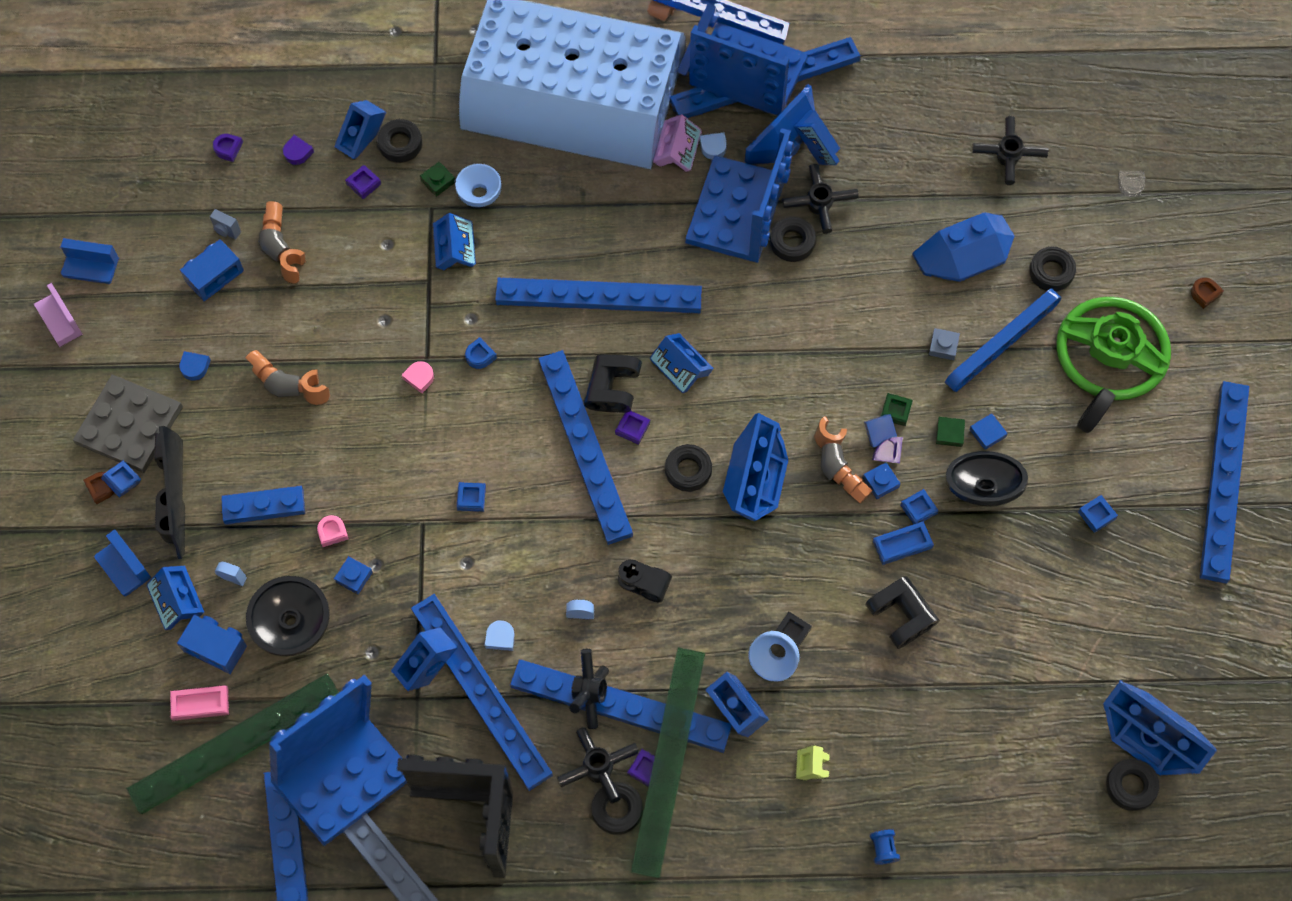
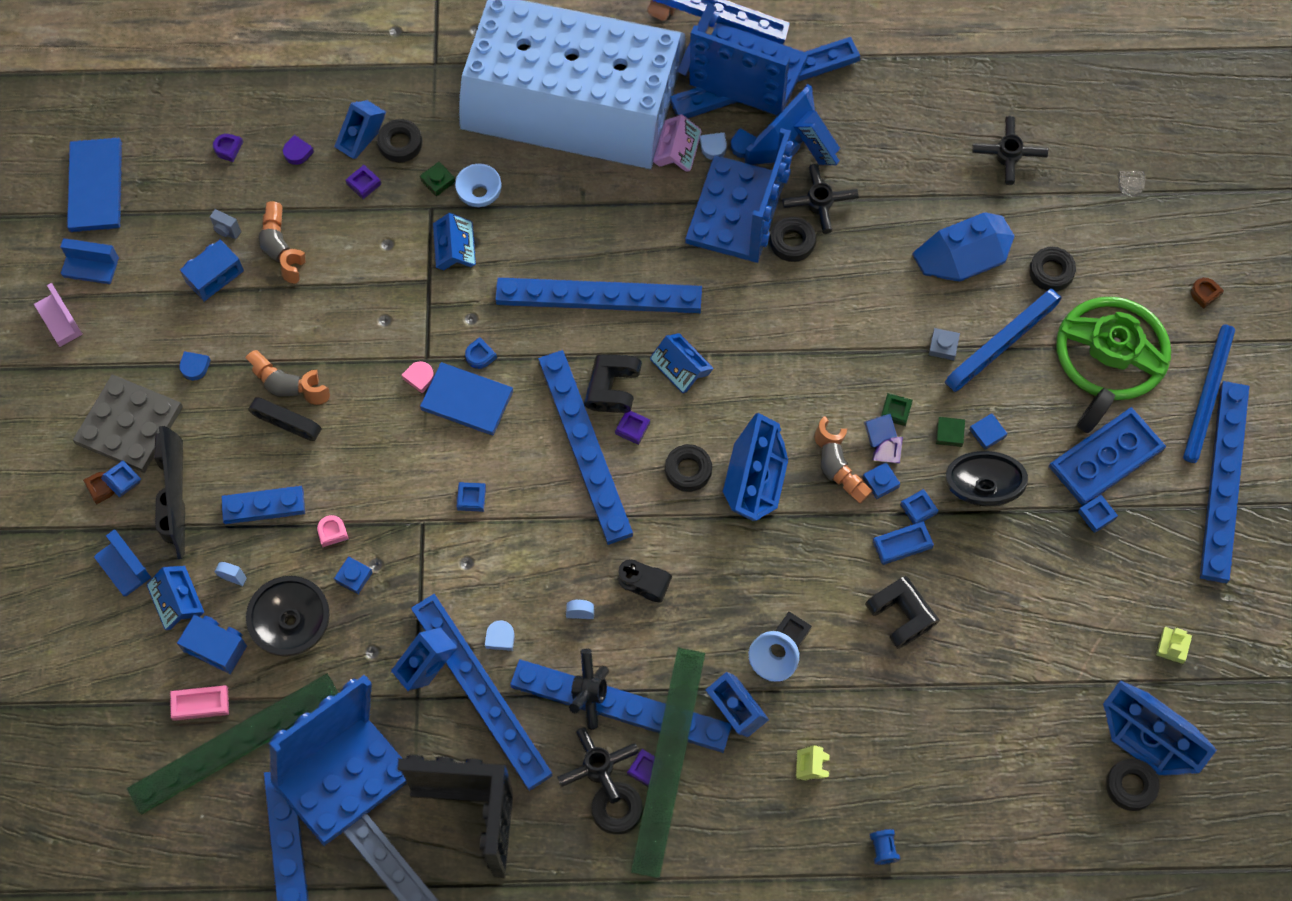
(94, 184): none -> blue tile
(284, 419): none -> black beam
(466, 398): none -> blue tile
(740, 142): none -> blue tile
(1107, 456): none -> blue tile
(1174, 644): none -> yellowish green tile
(1209, 394): none -> blue axle

